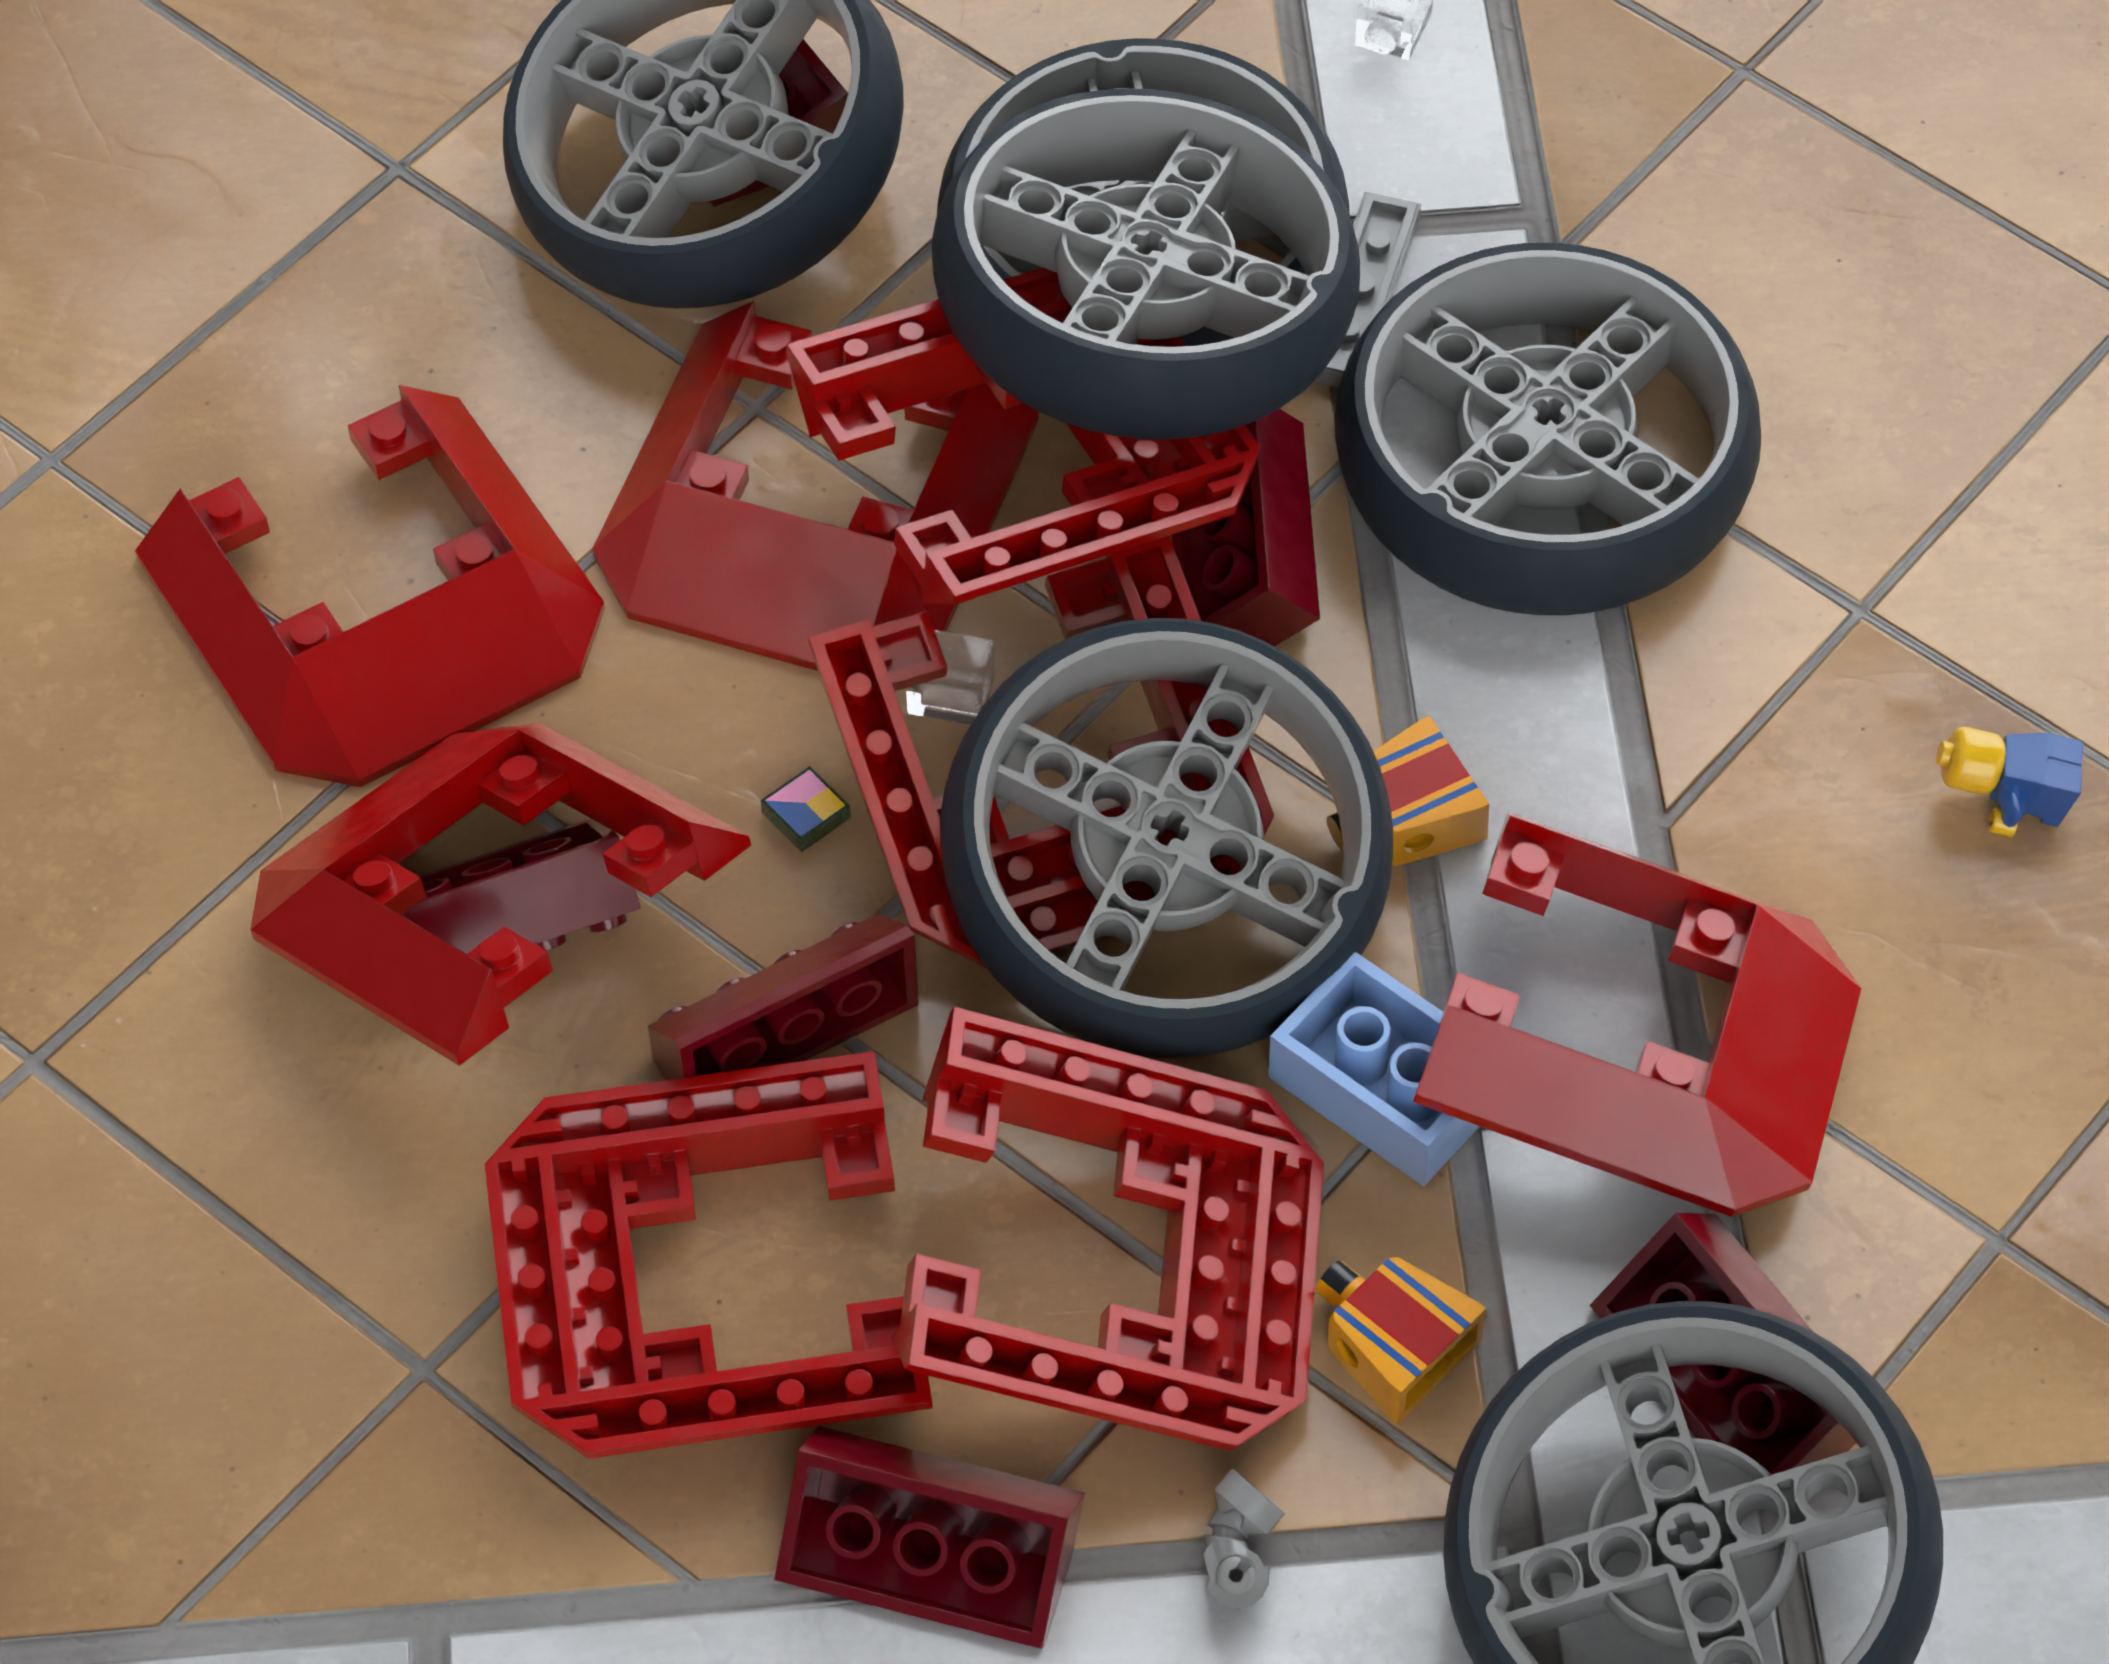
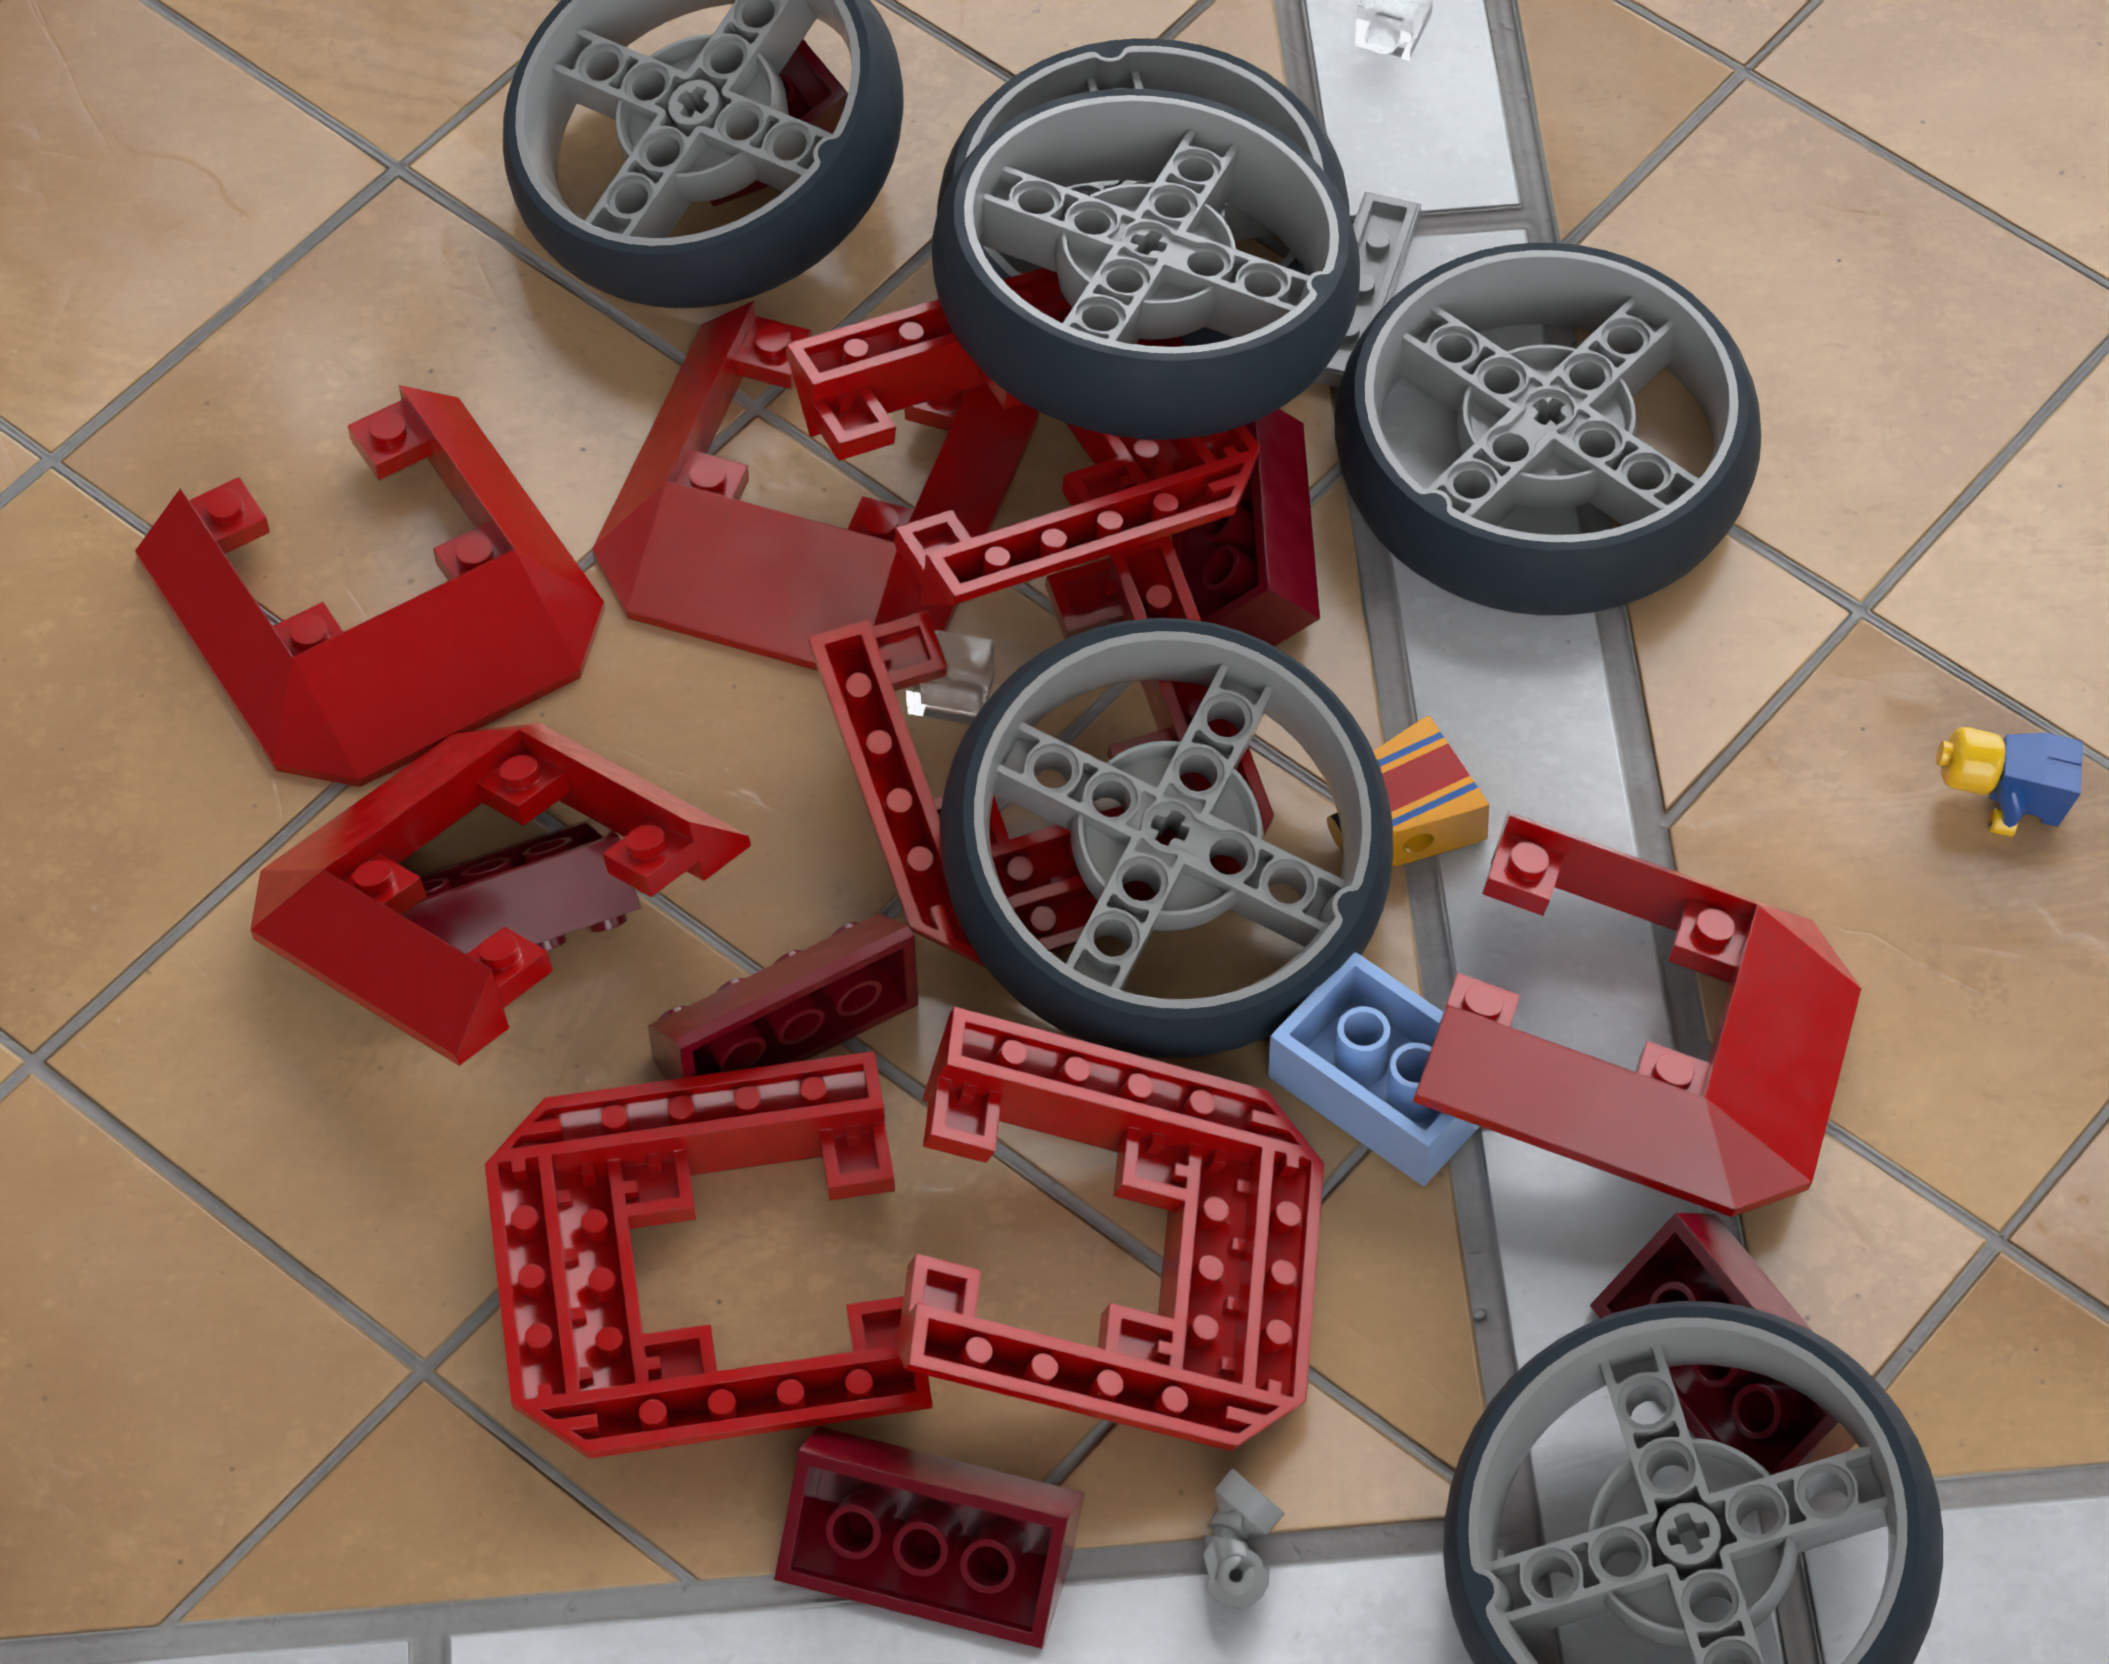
(805, 809): tile -> none
(1398, 1330): torso -> none

